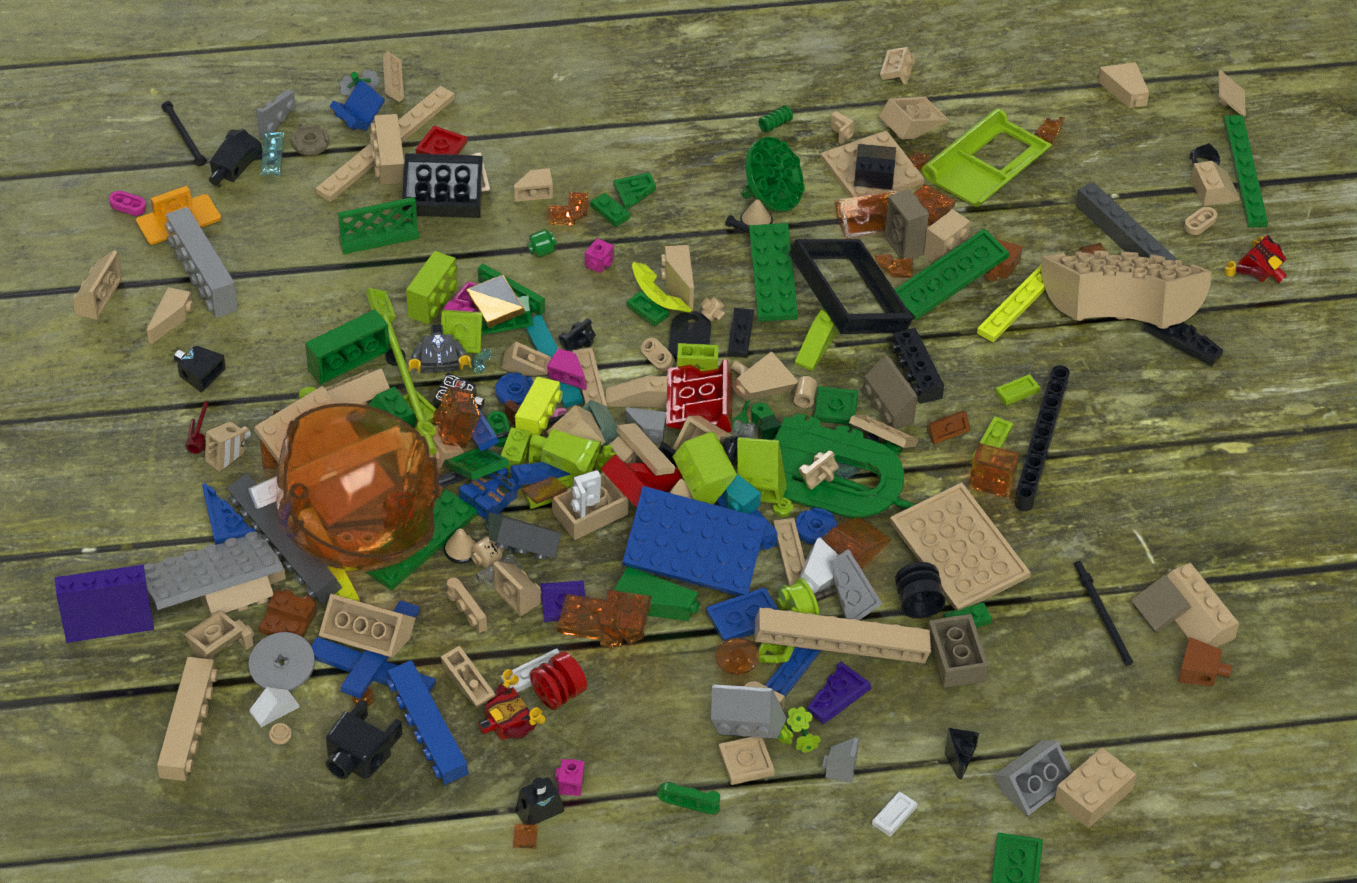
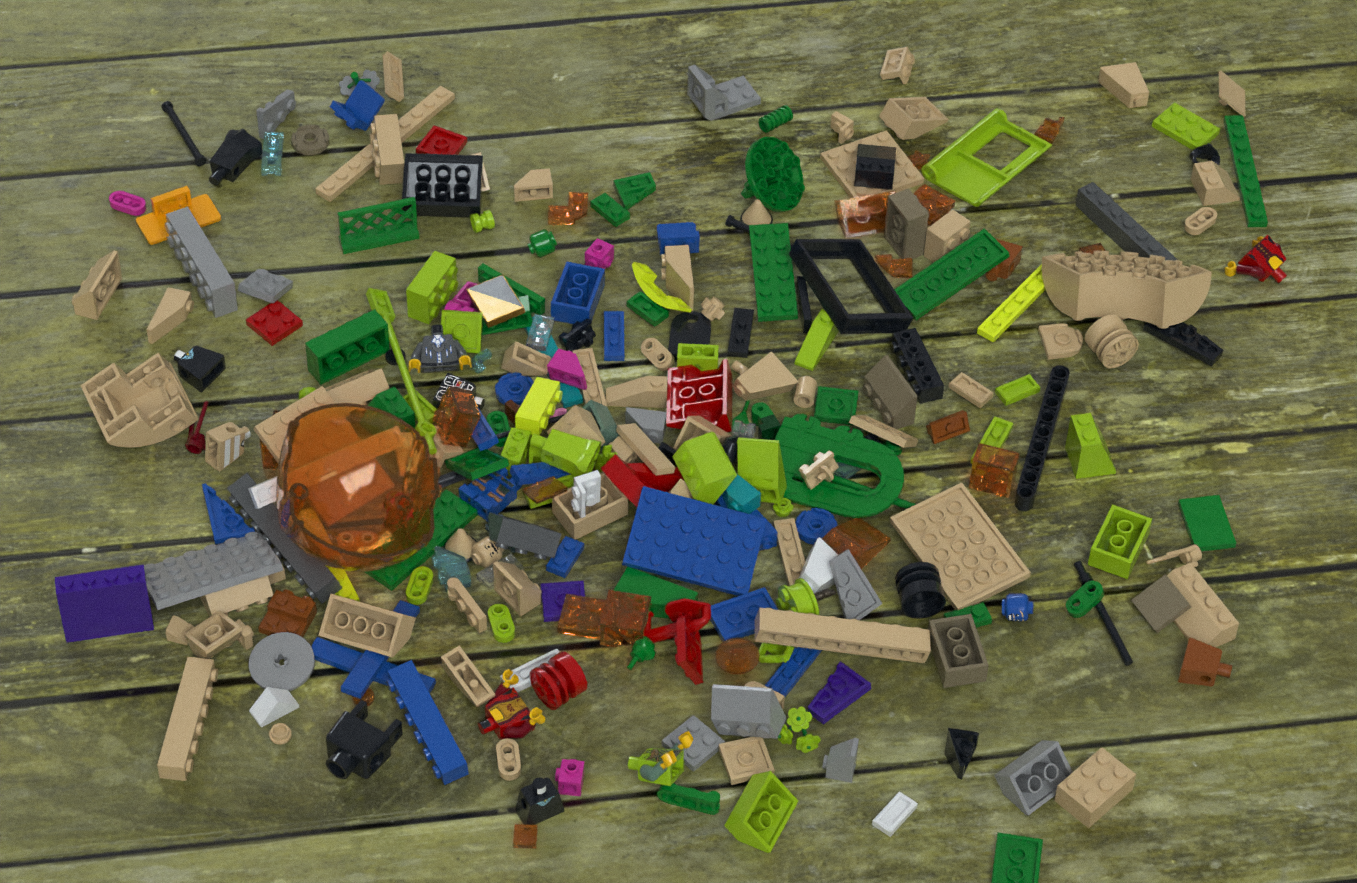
(139, 405): none -> tan slope
(176, 629): none -> tan slope
(265, 285): none -> light grey plate
(274, 322): none -> red plate
(417, 589): none -> lime plate
(450, 566): none -> clear light blue slope
(482, 221): none -> lime wheel
(500, 621): none -> lime plate
(508, 761): none -> tan plate
(540, 332): none -> clear plate
(565, 557): none -> blue plate
(577, 293): none -> blue brick
(614, 336): none -> blue plate
(642, 651): none -> green piece
(661, 765): none -> torso
(678, 234): none -> blue bracket
(687, 619): none -> red plate
(704, 743): none -> light grey plate
(719, 99): none -> light grey bracket
(761, 812): none -> lime slope
(804, 306): none -> black tile
(971, 390): none -> tan plate
(1017, 607): none -> blue head
(1060, 340): none -> tan tile
(1085, 598): none -> green plate
(1087, 448): none -> lime slope
(1111, 341): none -> tan wheel
(1119, 541): none -> lime brick
(1185, 127): none -> lime plate
(1187, 555): none -> tan plant
(1207, 523): none -> green tile

